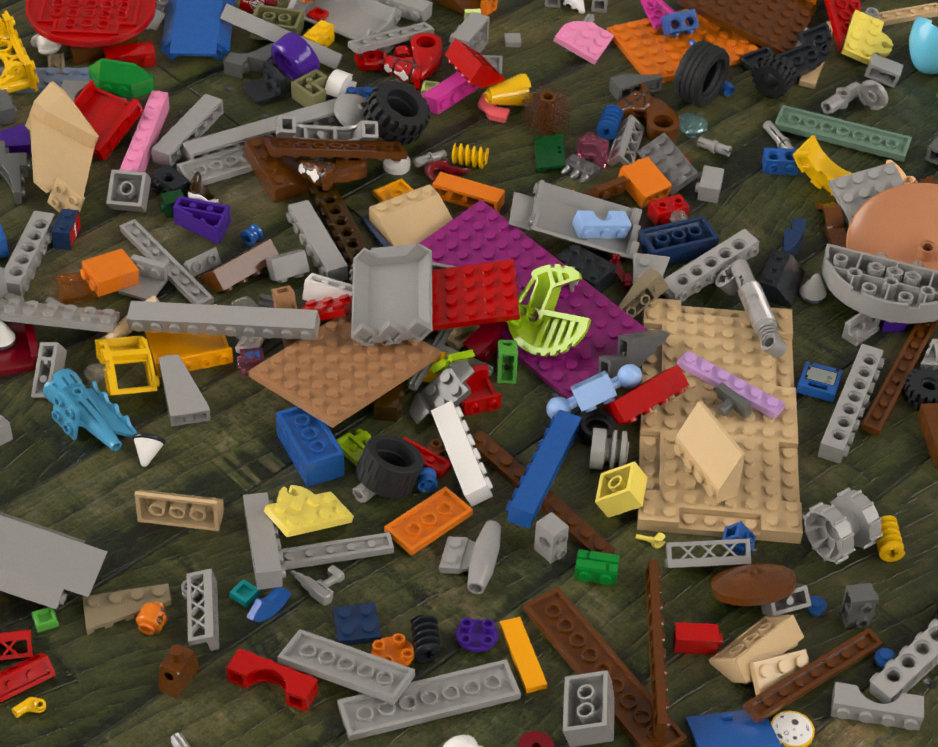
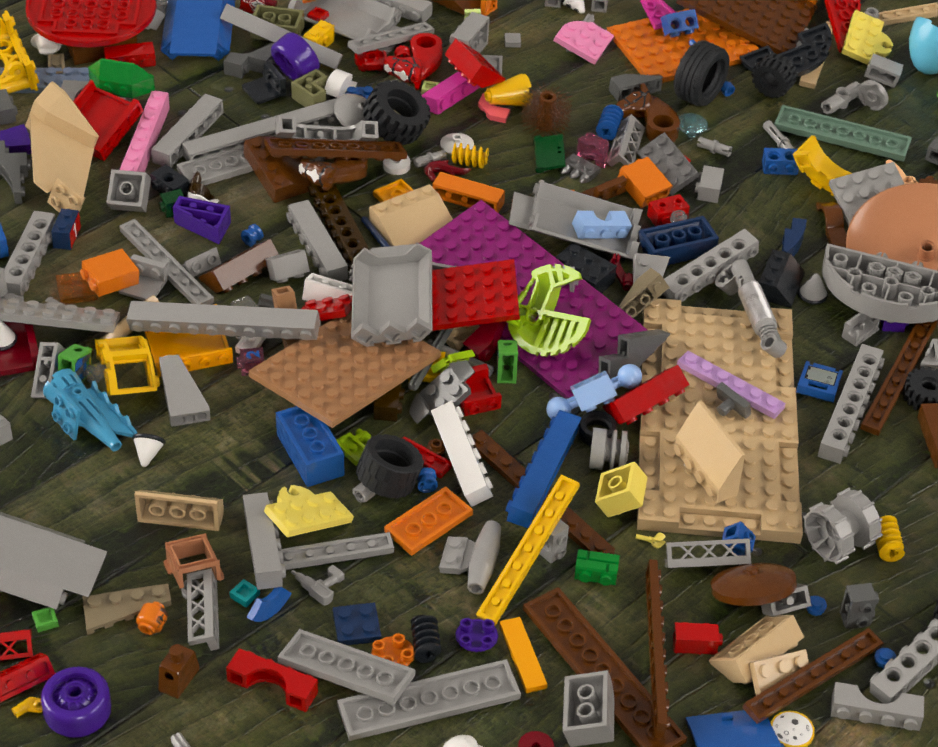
(75, 358): none -> bright green torso
(76, 702): none -> dark purple wheel
(190, 547): none -> nougat piece
(448, 141): none -> white dish
(528, 549): none -> yellow tile

